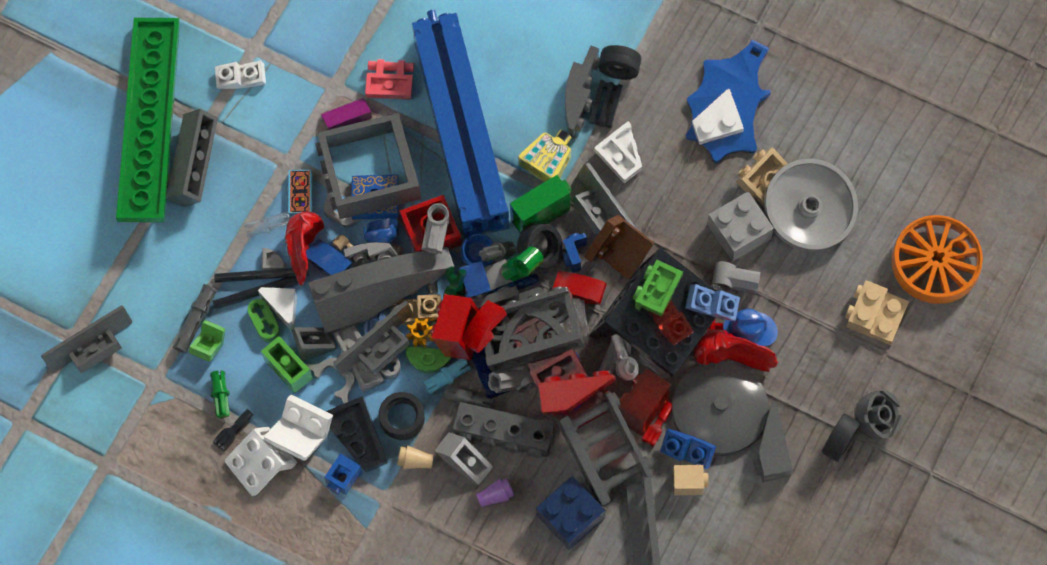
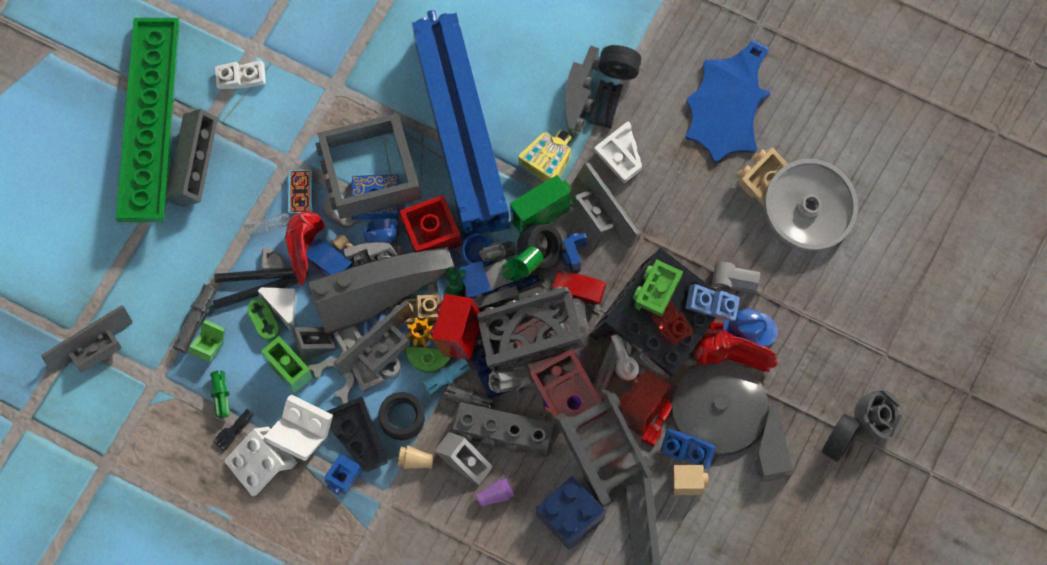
(347, 114): magenta slope -> none
(389, 85): coral plate -> none
(435, 230): light grey piece -> none
(479, 330): red slope -> none
(566, 395): red slope -> none
(620, 246): reddish brown bracket -> none
(718, 120): white wing -> none
(740, 226): light grey brick -> none
(876, 312): tan plate -> none
(948, 258): orange piece -> none

